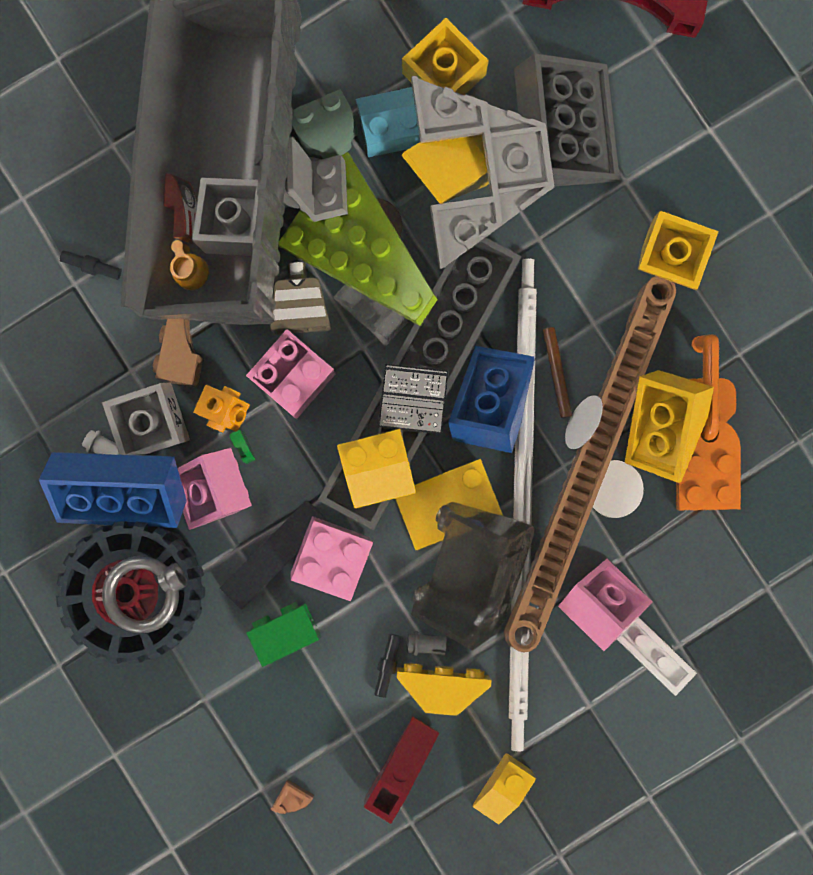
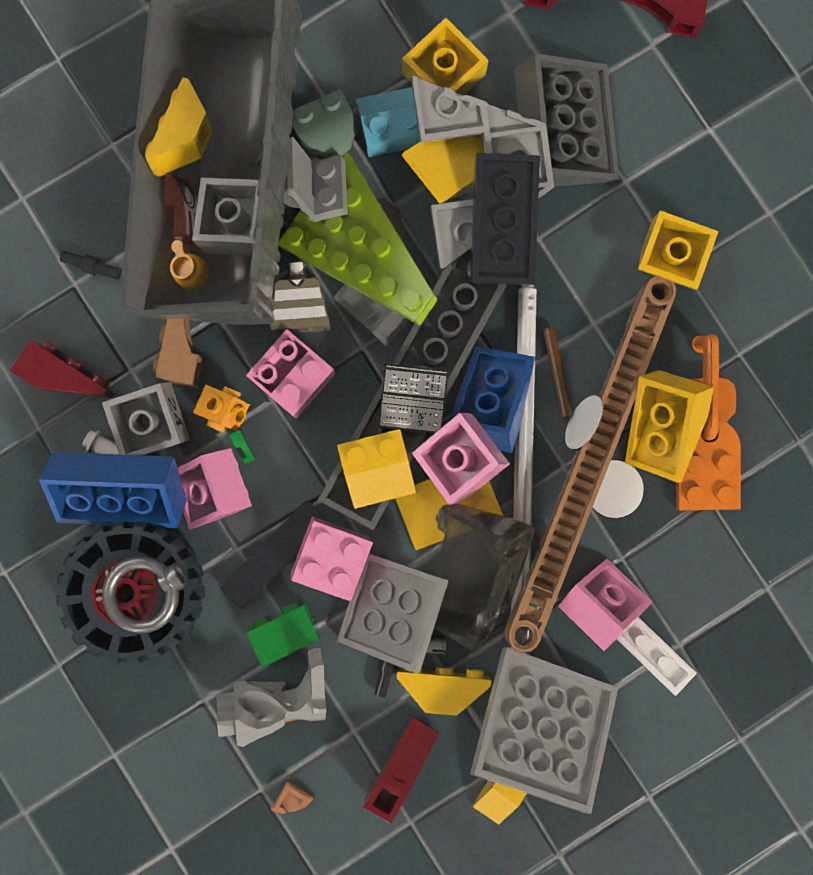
(47, 371): none -> dark red slope
(180, 133): none -> yellow slope
(264, 707): none -> light grey hips
(393, 612): none -> light grey plate
(460, 458): none -> bright pink brick
(504, 219): none -> black plate
(545, 731): none -> light grey plate

